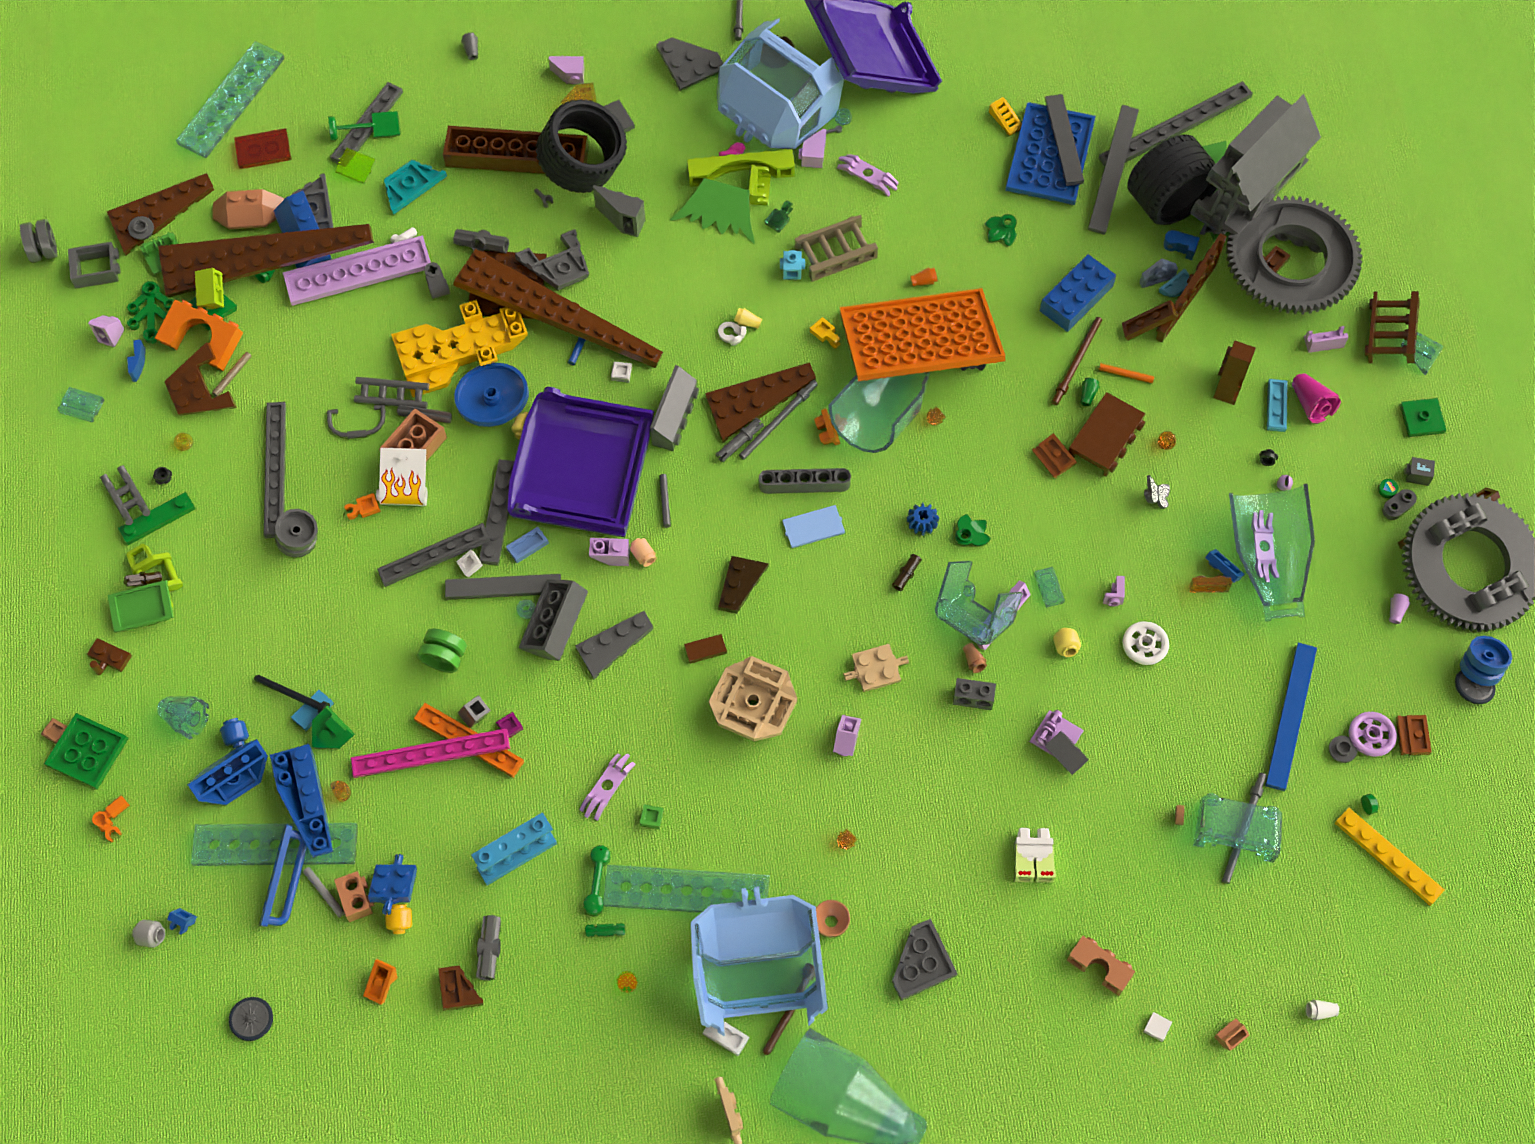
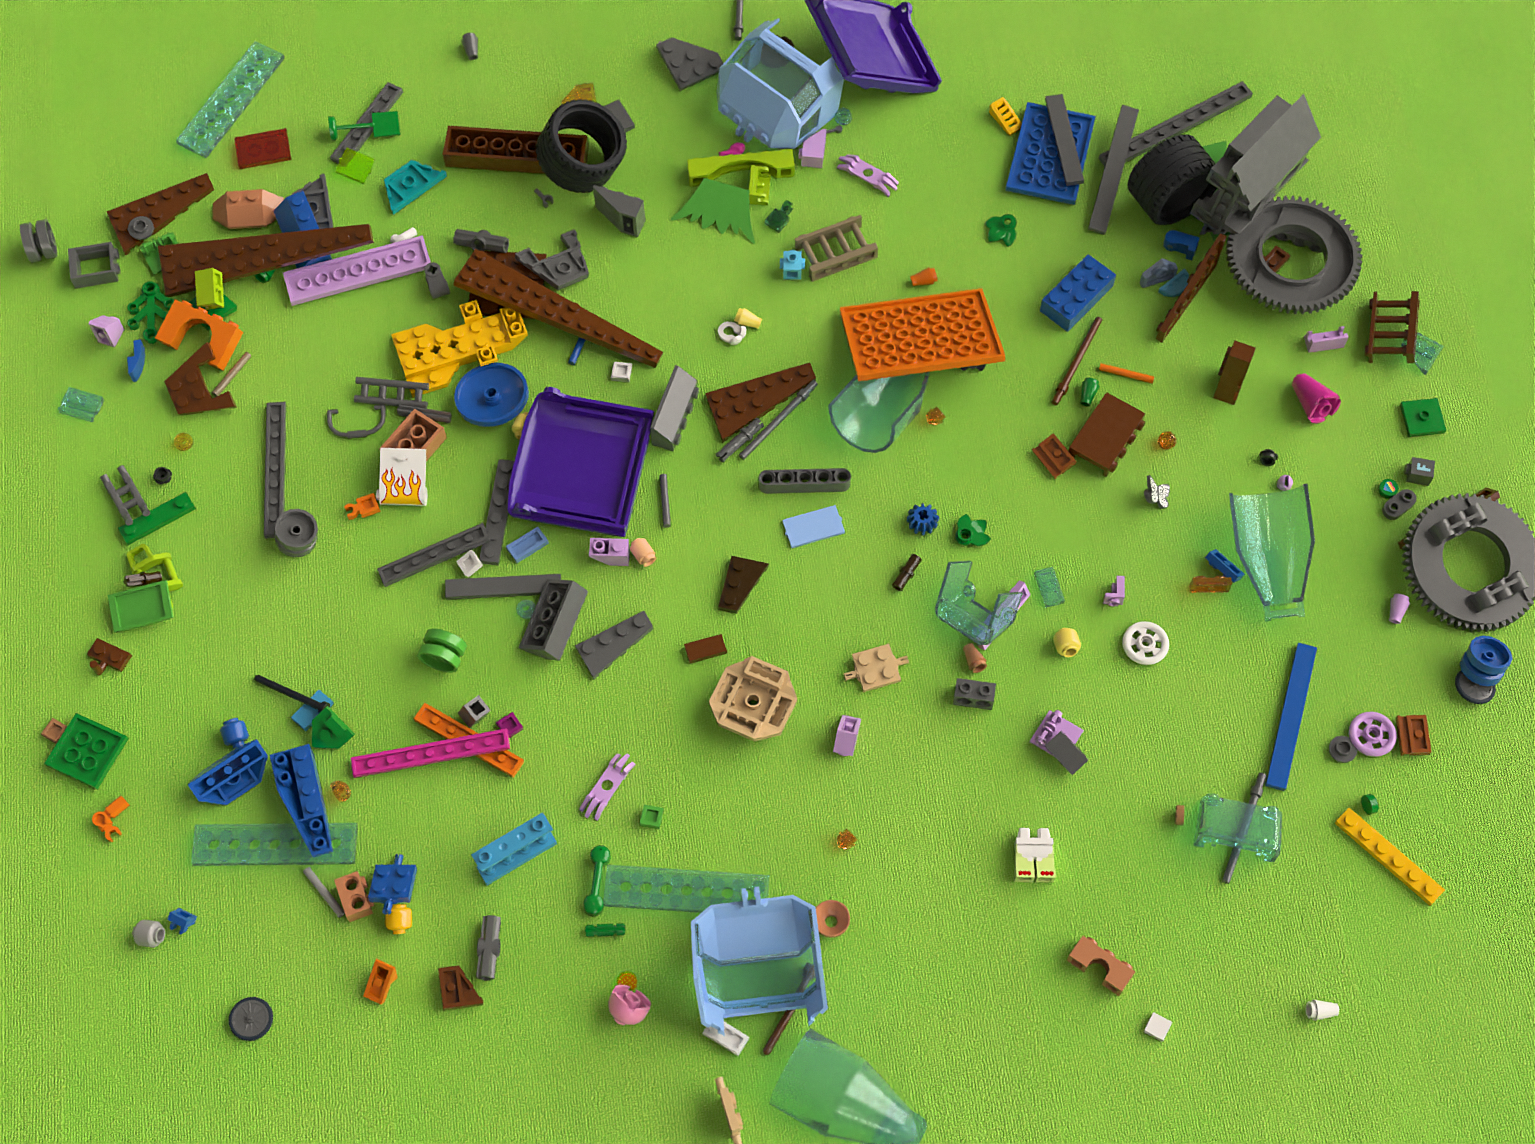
(184, 714): clear light blue cone -> none
(265, 916): blue piece -> none
(568, 68): lavender slope -> none
(628, 1006): none -> bright pink cylinder
(824, 330): yellow plate -> none
(831, 434): orange hips -> none
(922, 962): dark grey plate -> none
(1149, 320): reddish brown plate -> none
(1232, 1035): nougat piece -> none
(1264, 533): lavender piece -> none
(1277, 405): medium azure tile -> none

